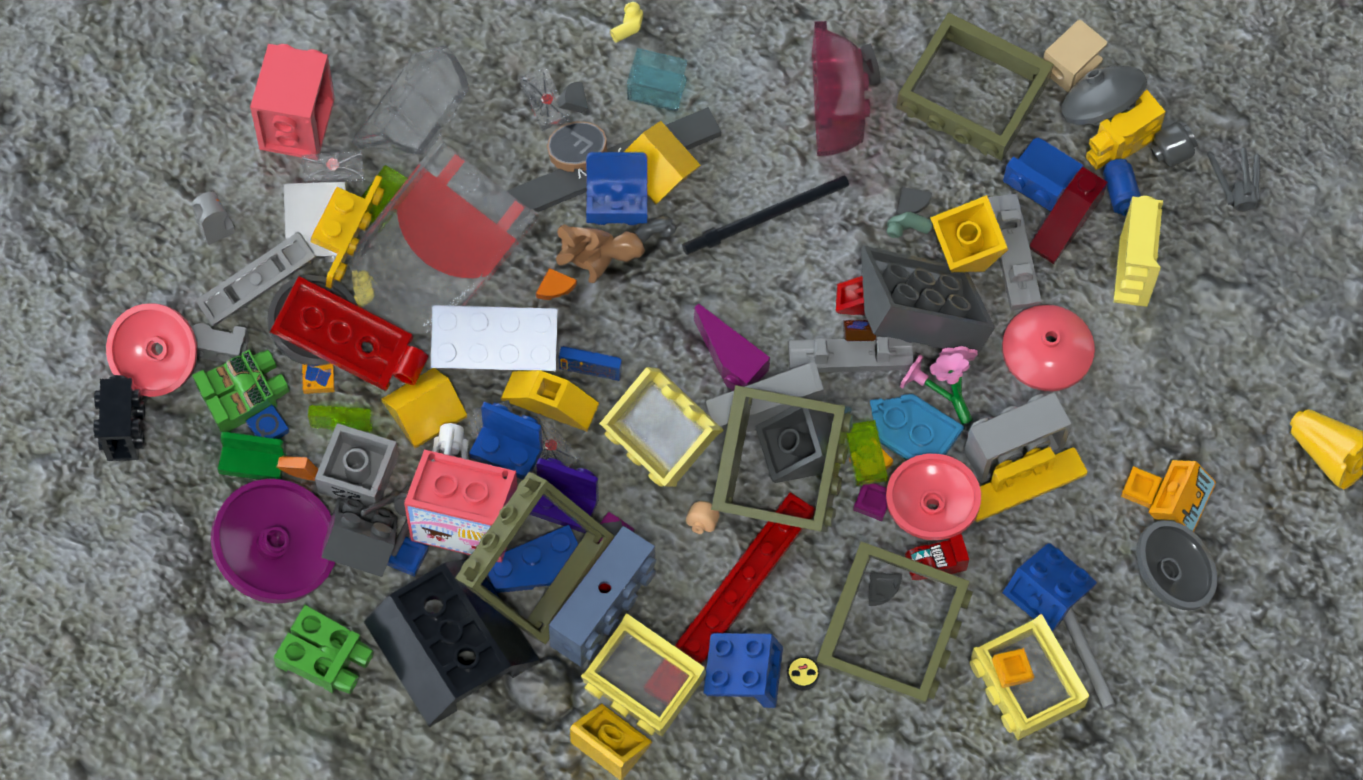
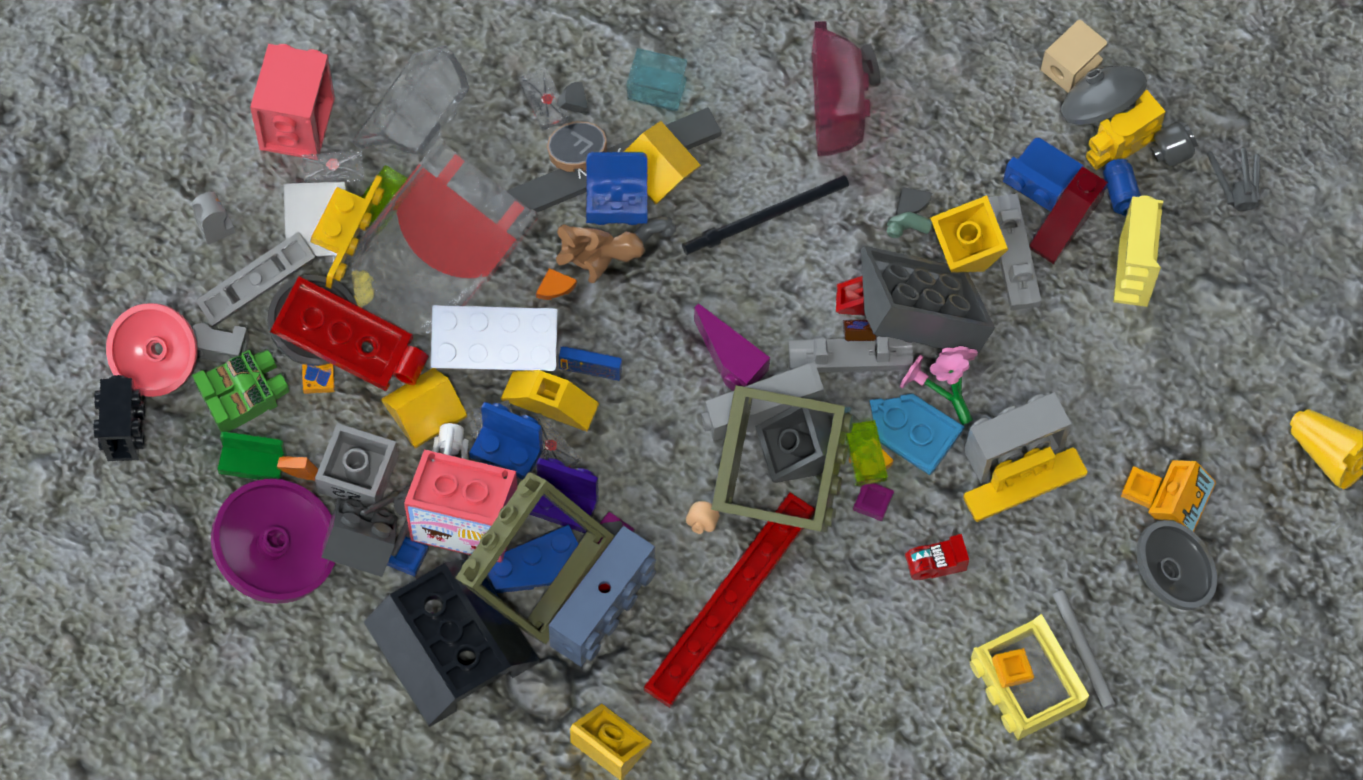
(268, 424): blue tile -> none
(322, 652): bright green hips -> none
(328, 416): clear neon green plate -> none
(631, 22): light yellow arm -> none
(643, 676): window -> none
(660, 427): window -> none
(744, 667): blue bracket -> none
(803, 673): tile -> none
(883, 587): dark grey tile -> none
(935, 481): coral dish -> none
(949, 630): olive window -> none
(993, 49): olive window -> none
(1046, 363): coral dish -> none
(1048, 585): blue bracket -> none

